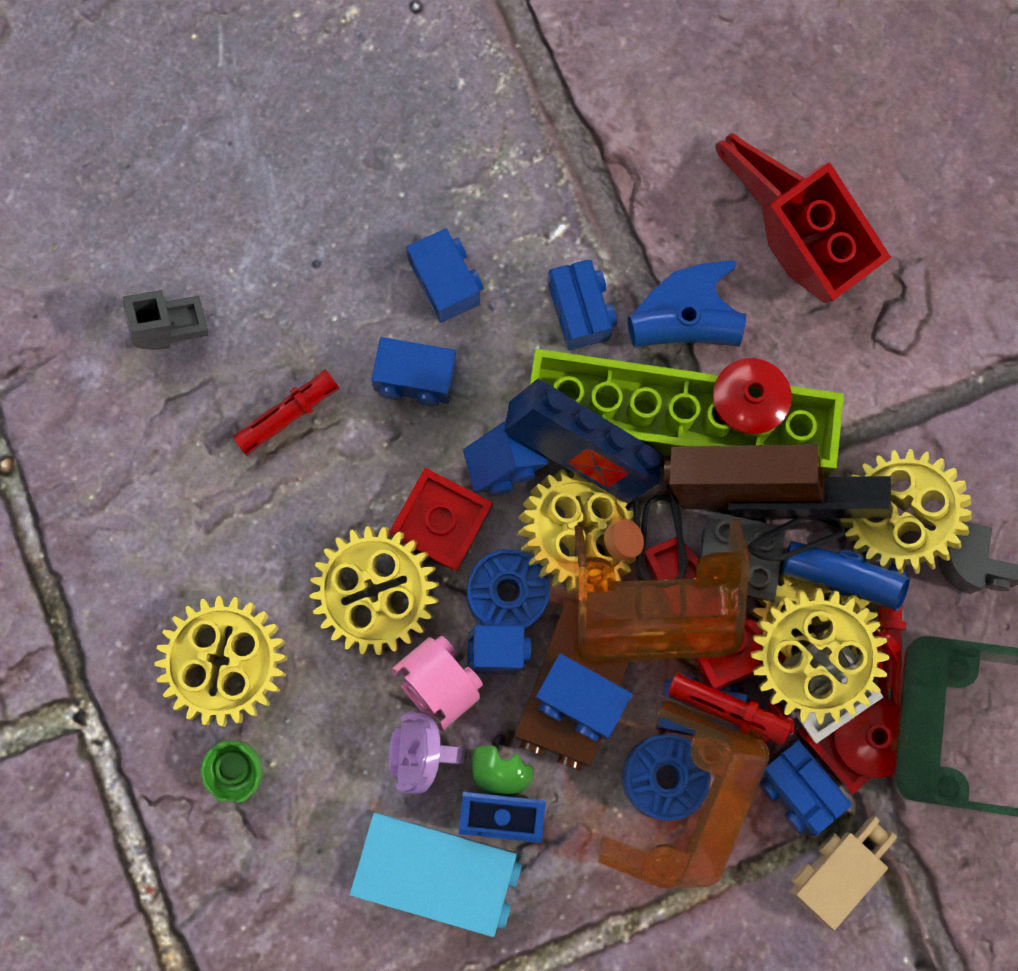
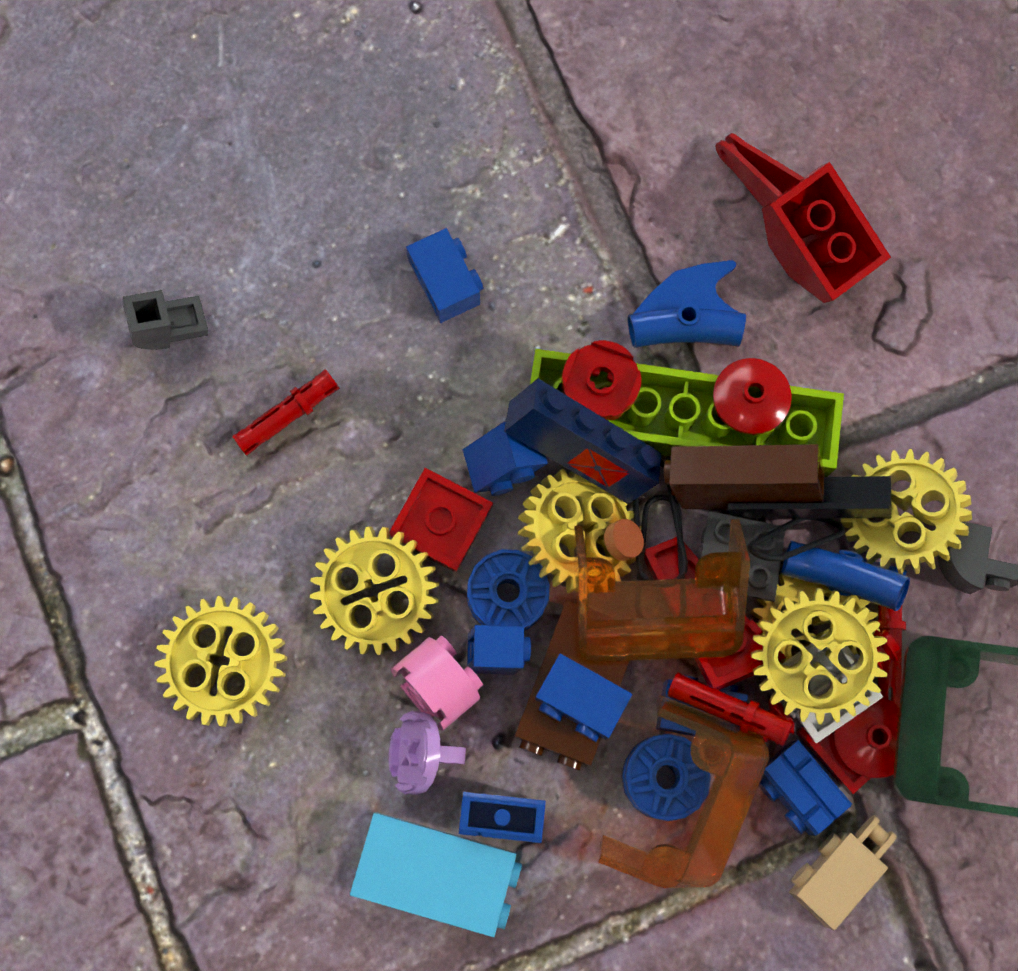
(232, 771): bright green hair -> none
(413, 371): blue brick -> none
(499, 775): bright green hair -> none
(580, 304): blue brick -> none
(621, 371): none -> red plate

